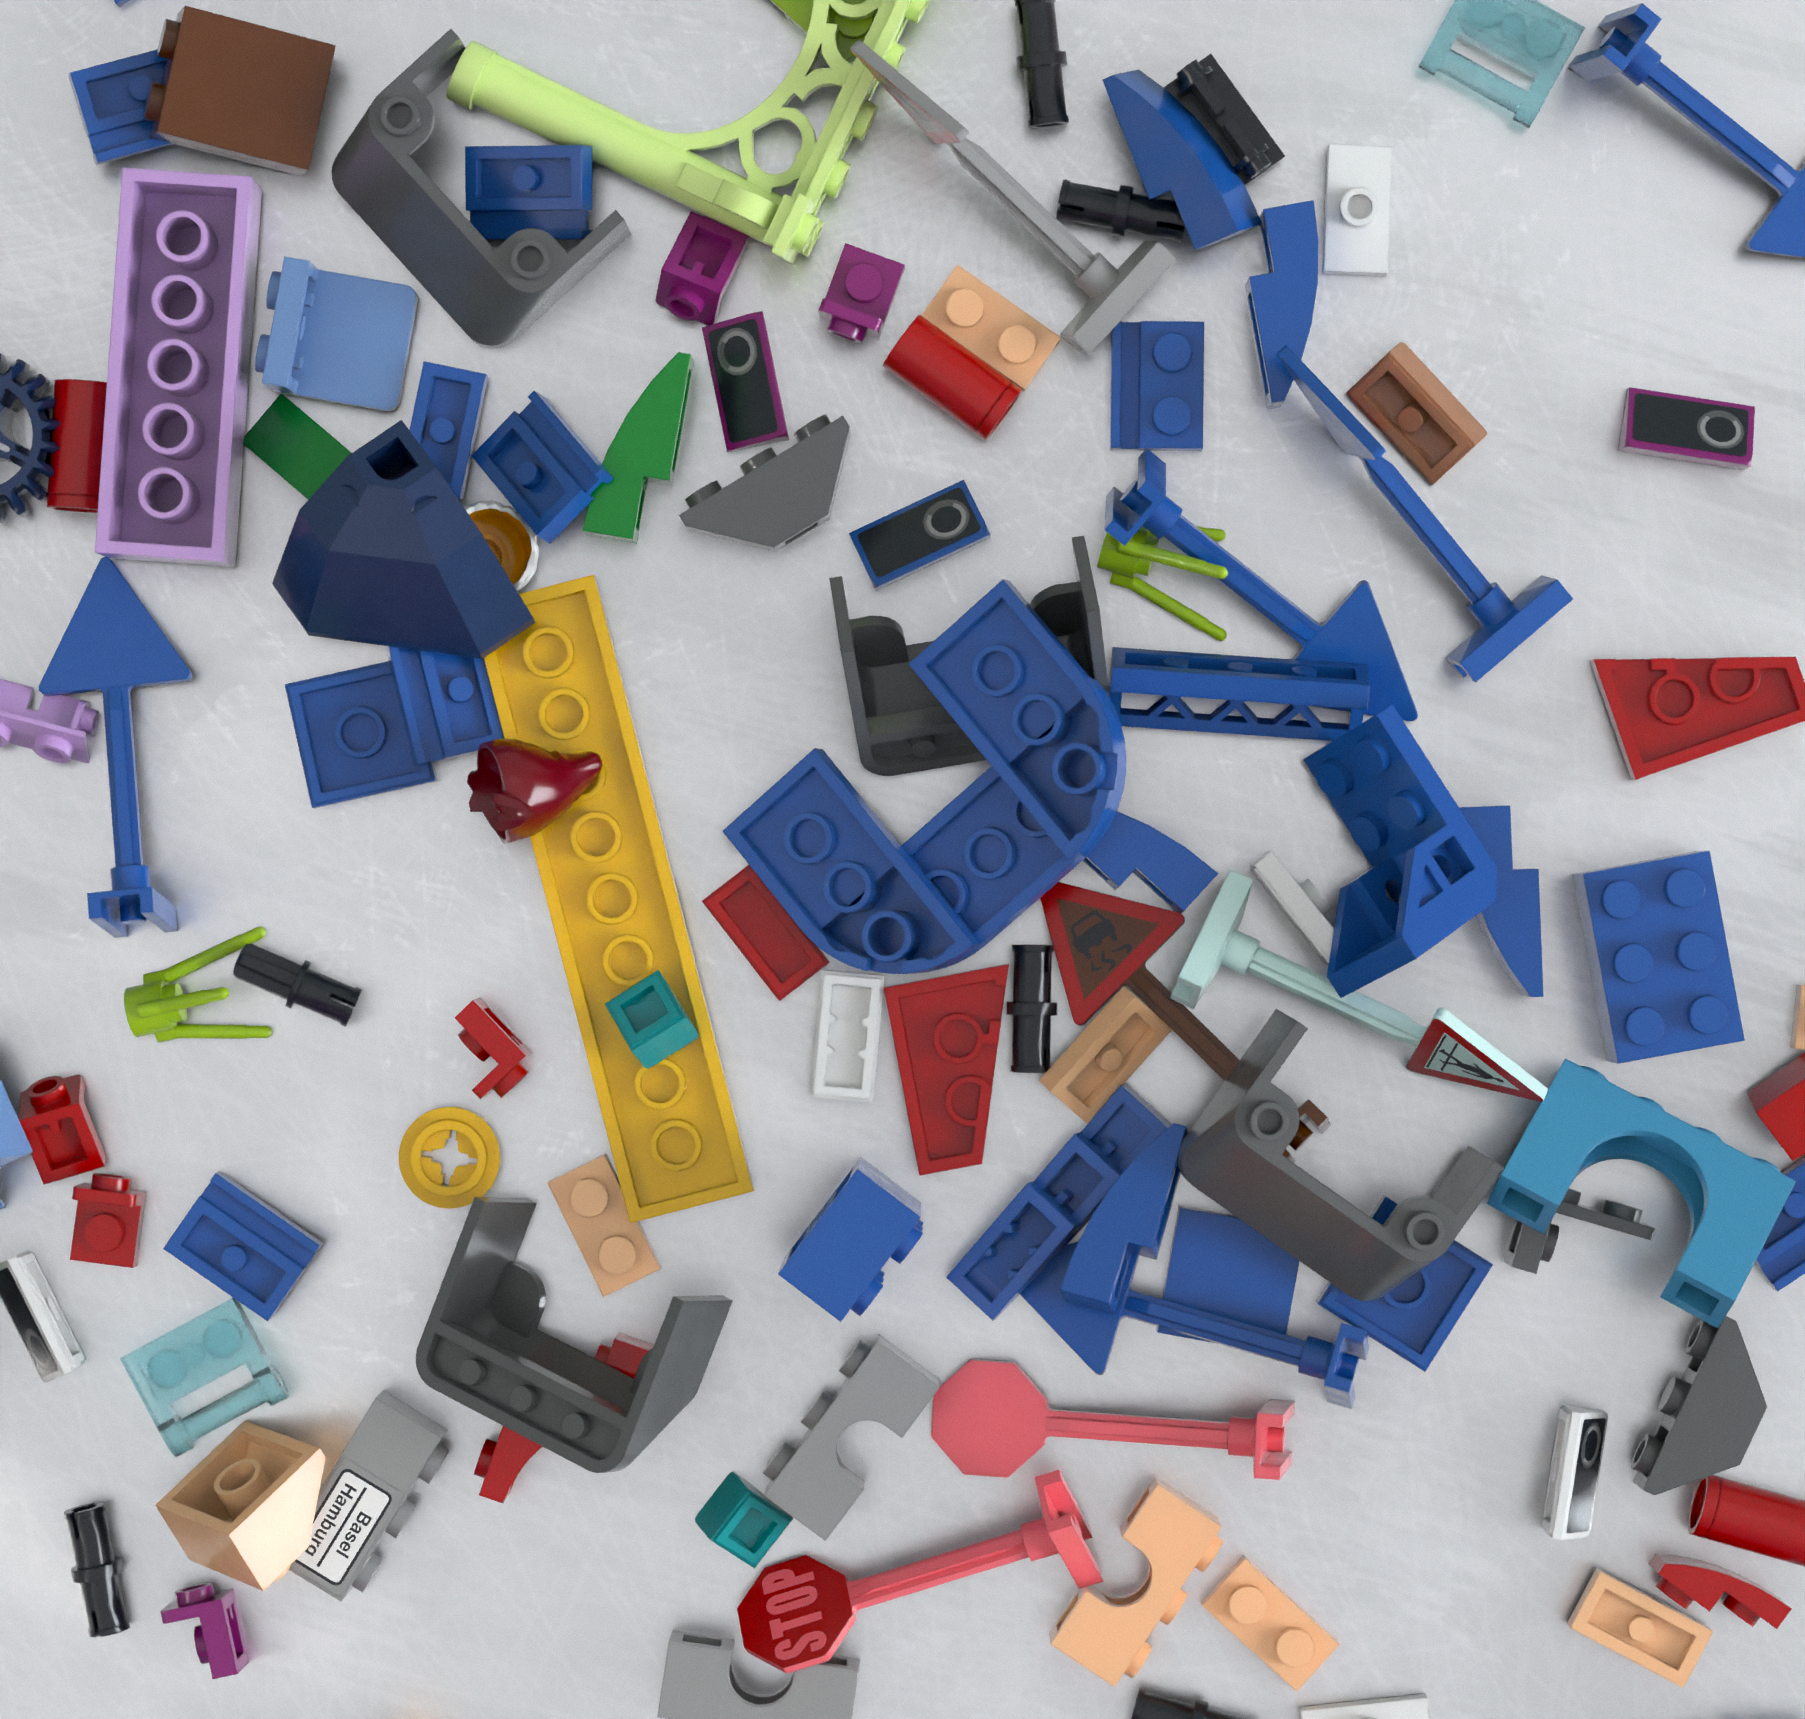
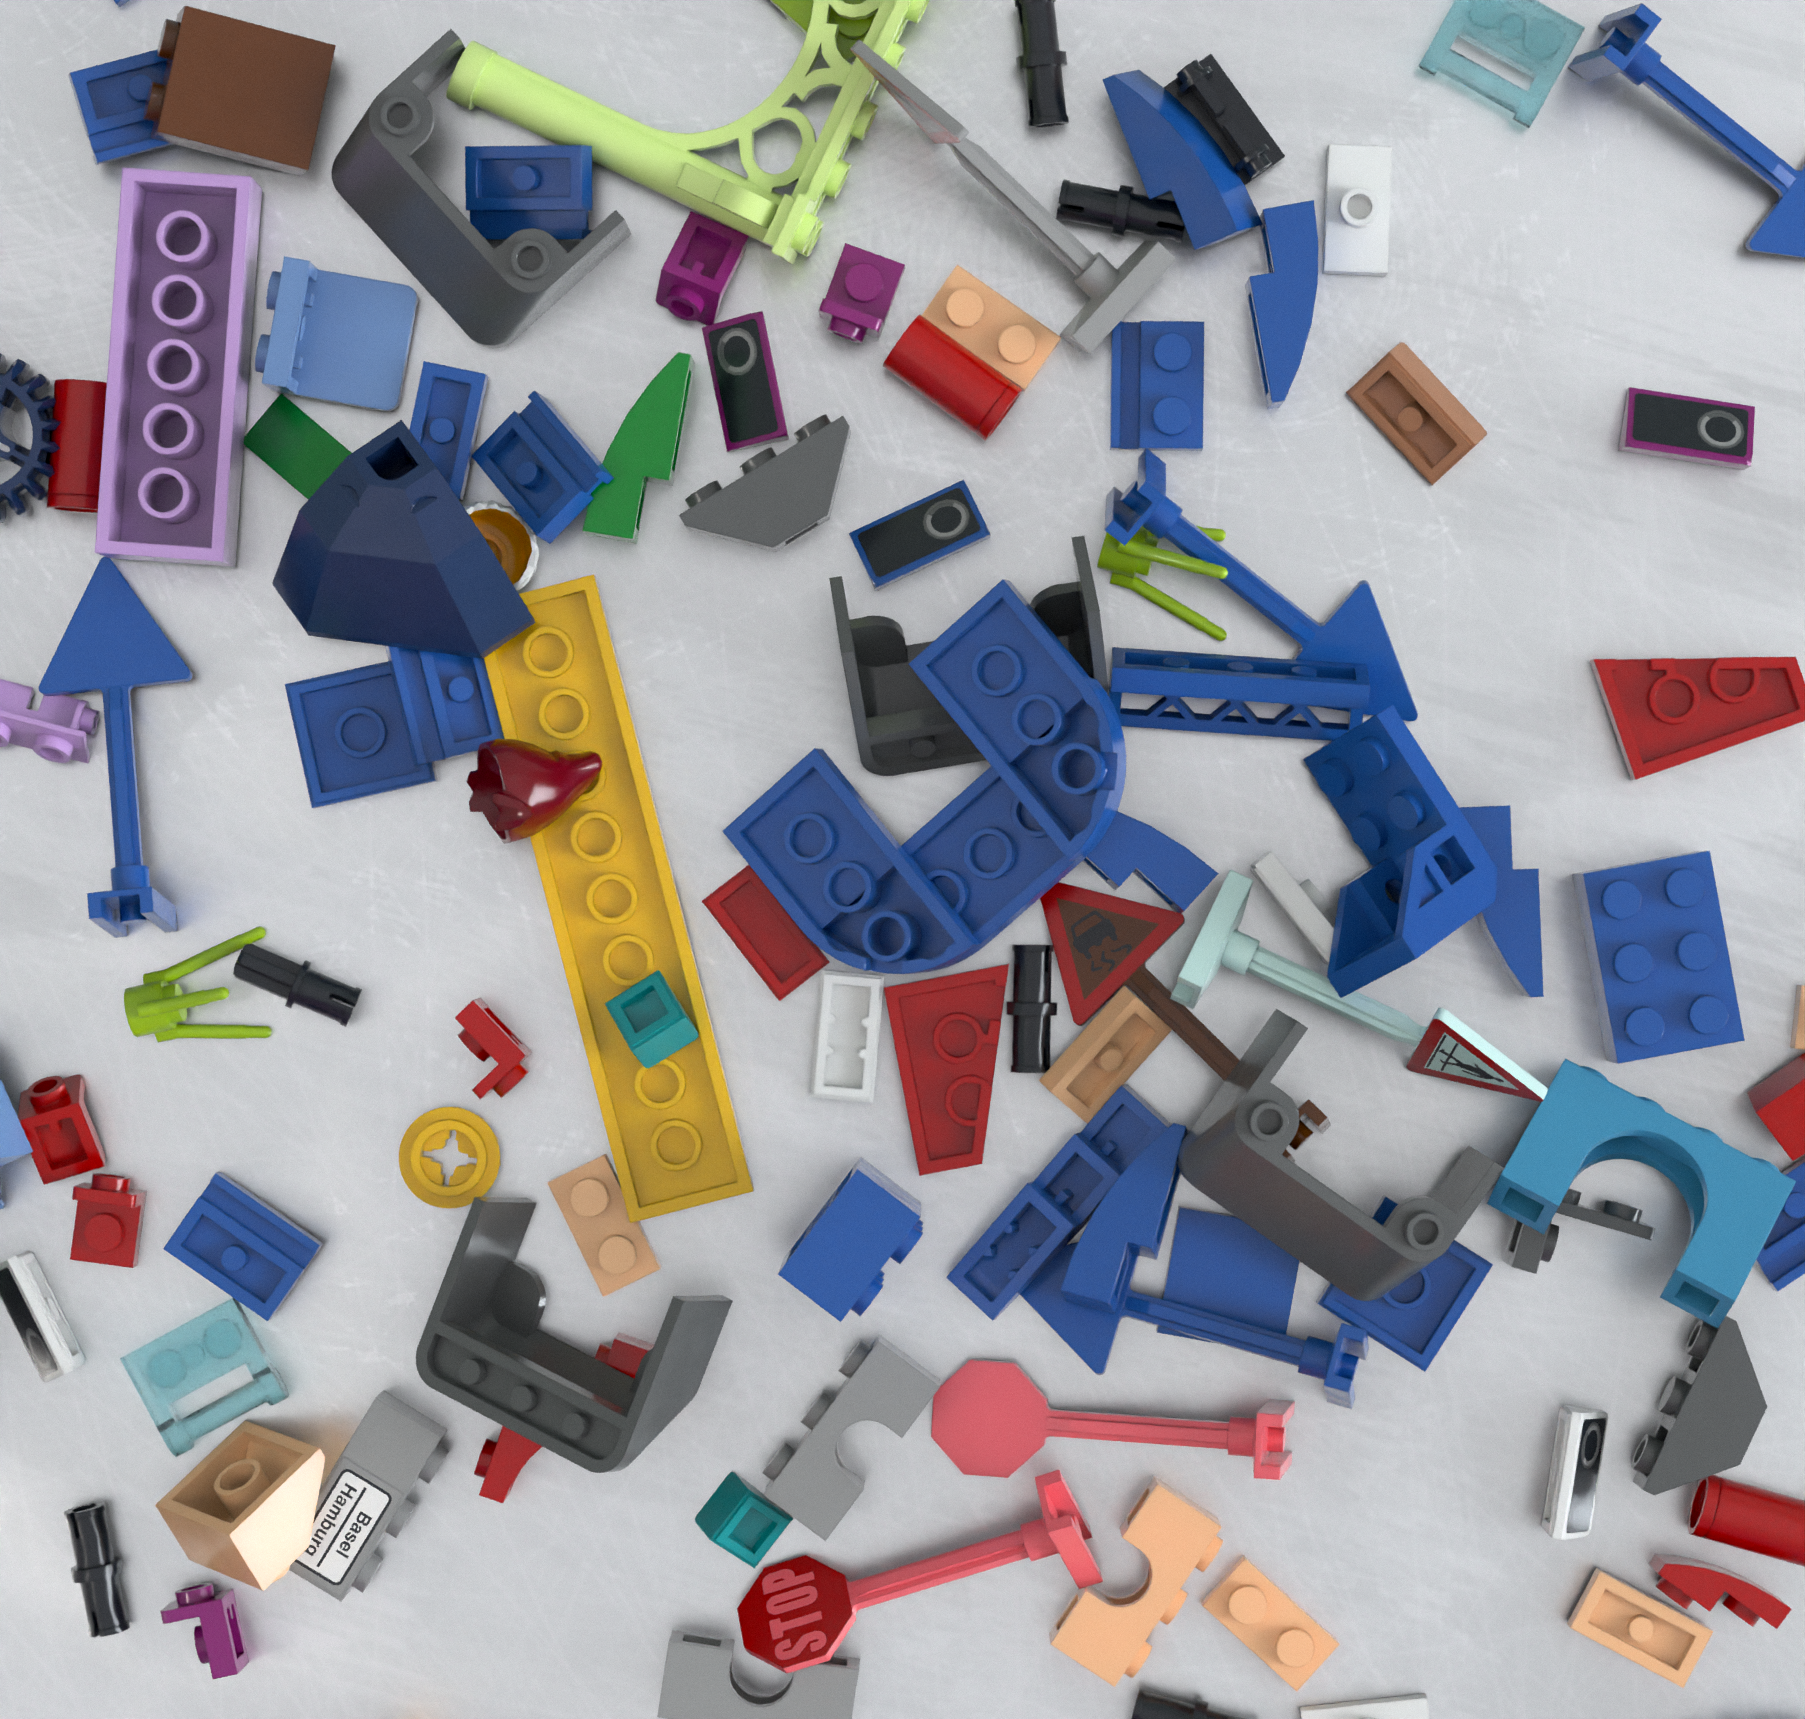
(1502, 621): blue piece -> none

